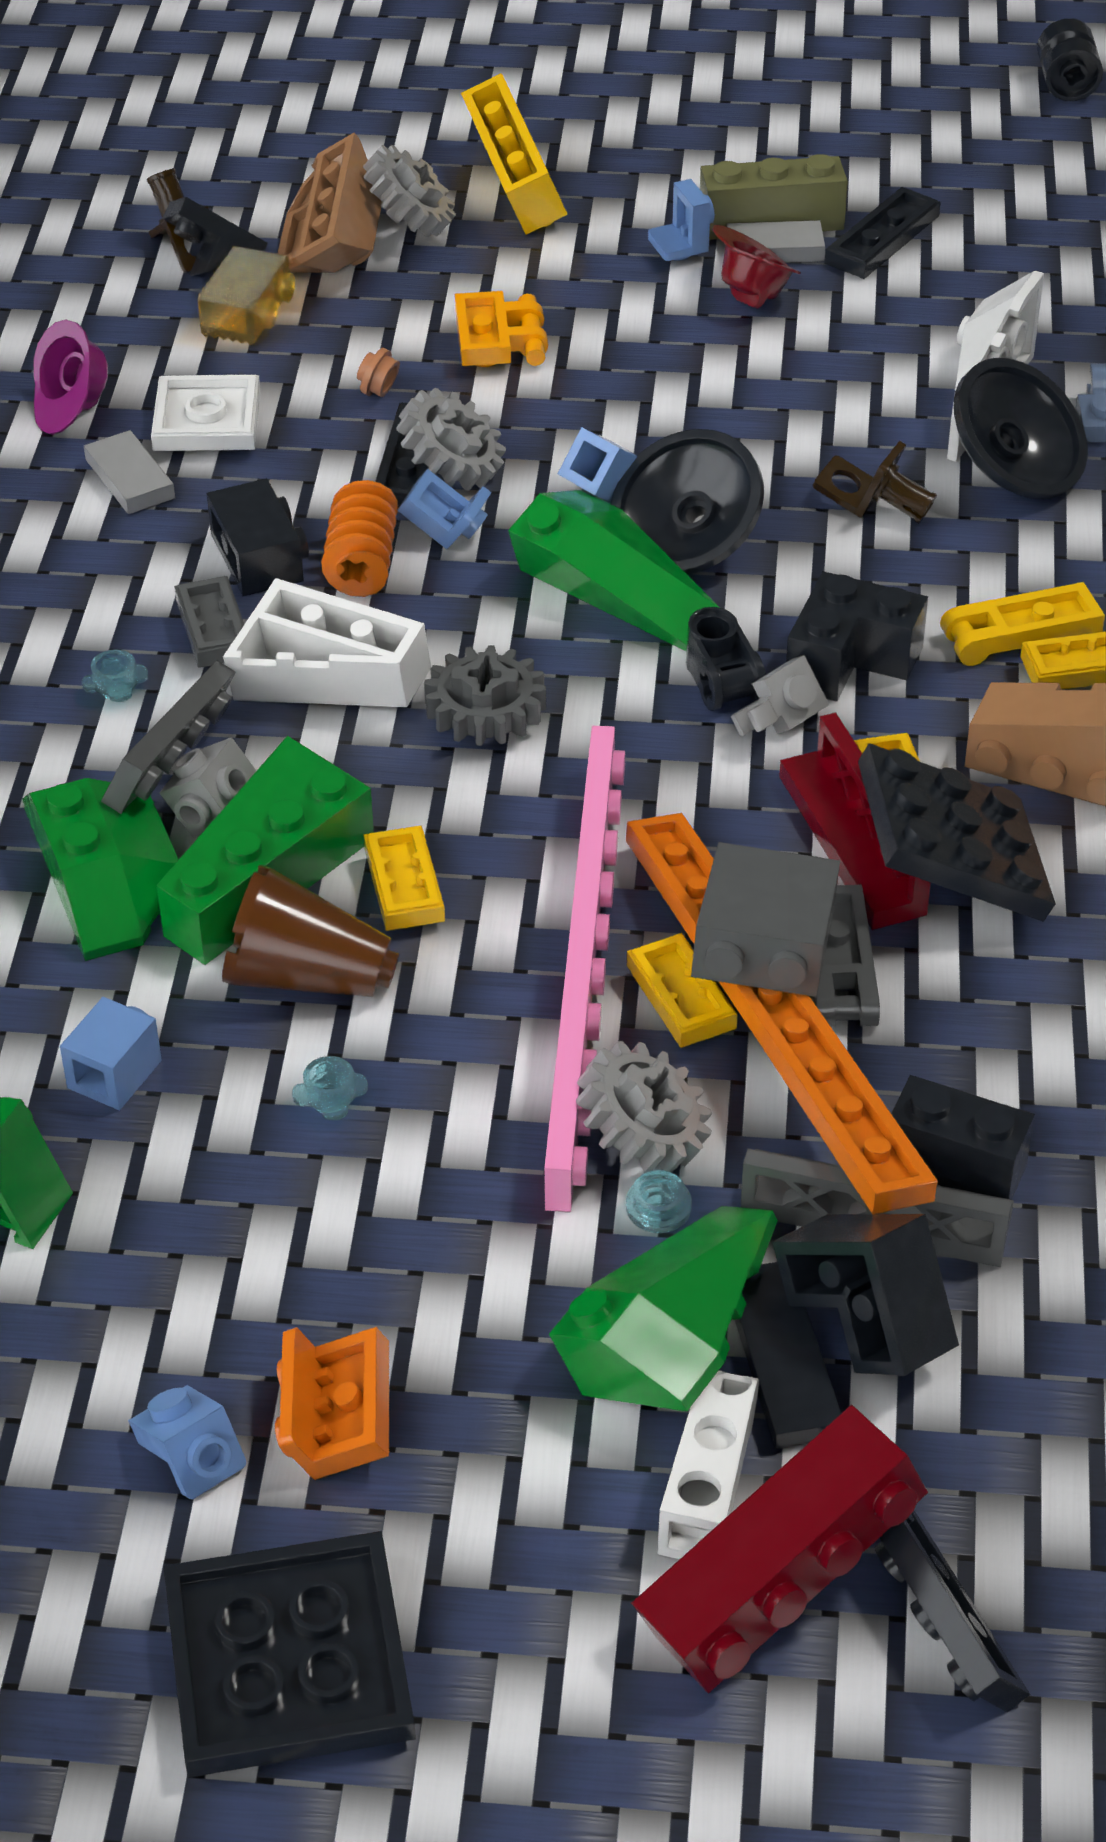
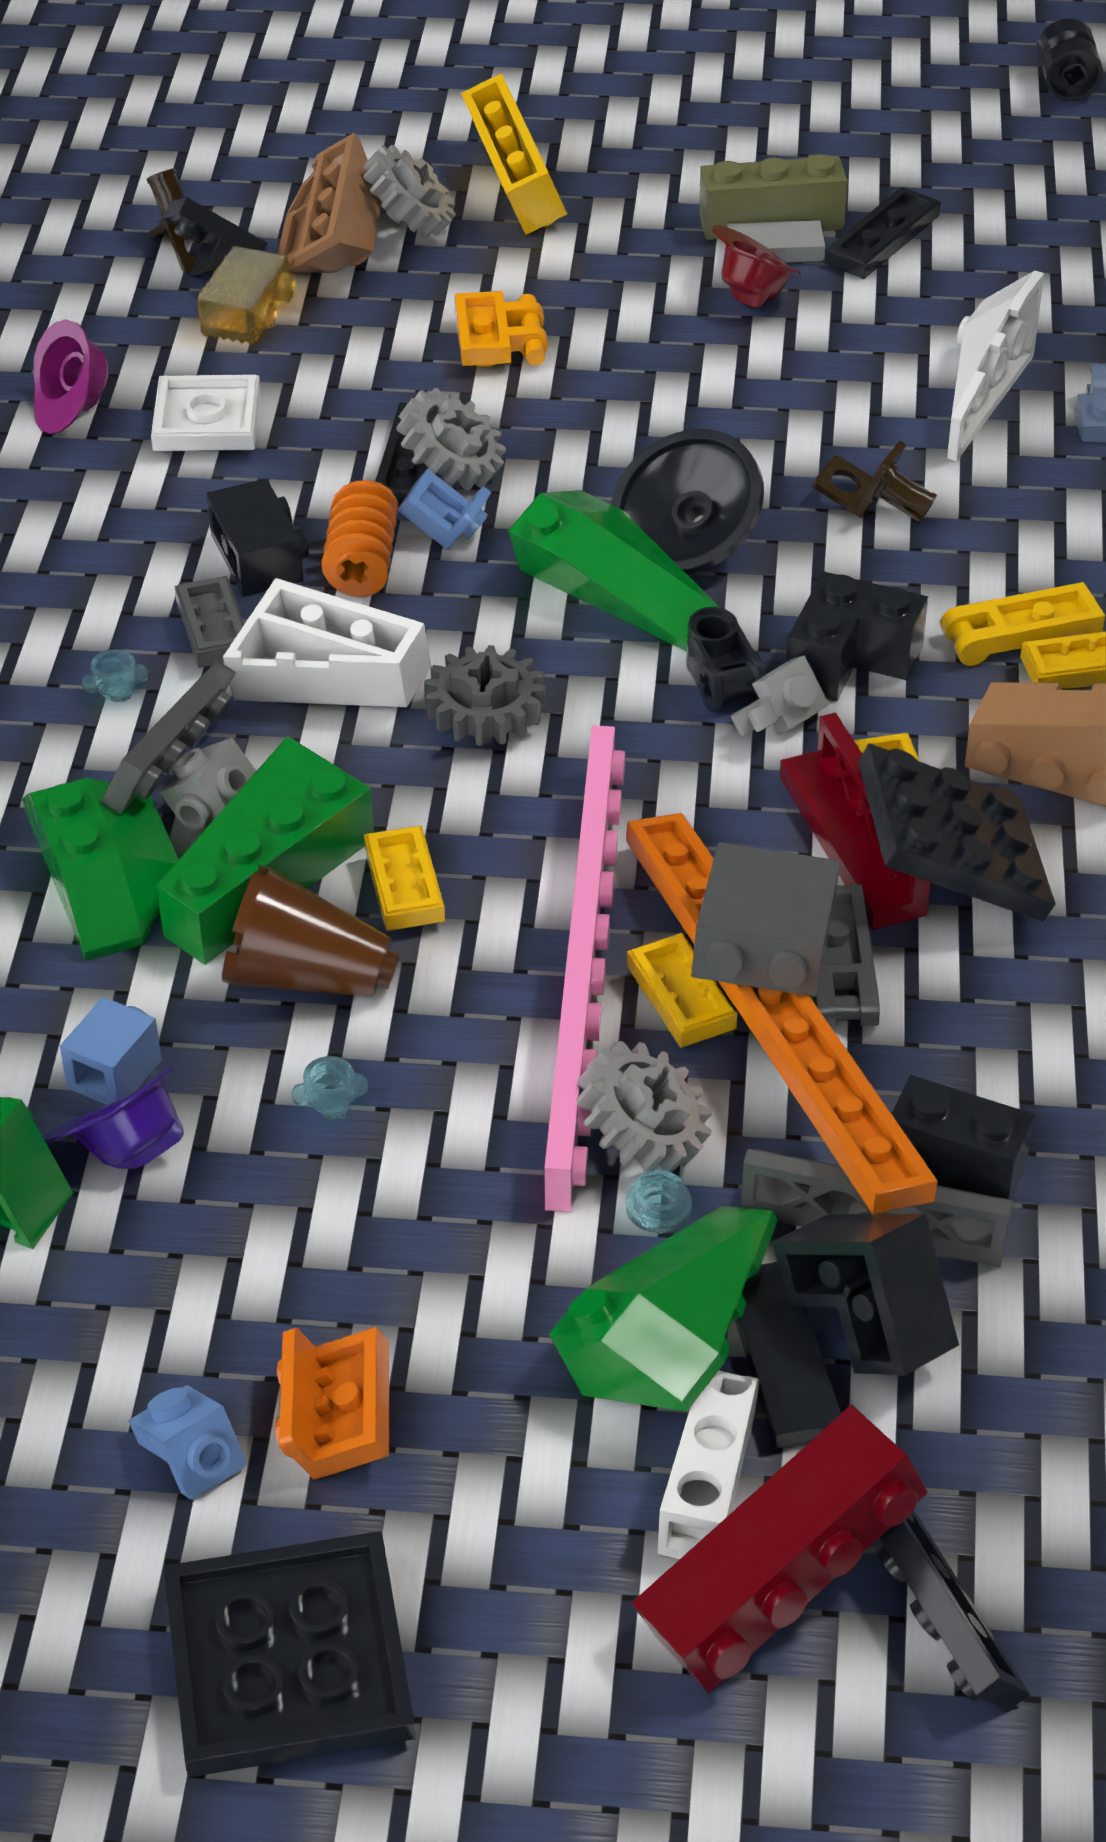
(129, 472): light grey tile -> none
(129, 1129): none -> dark purple piece
(378, 372): nougat plate -> none
(596, 464): medium blue brick -> none
(690, 227): medium blue bracket -> none
(1020, 428): black dish -> none

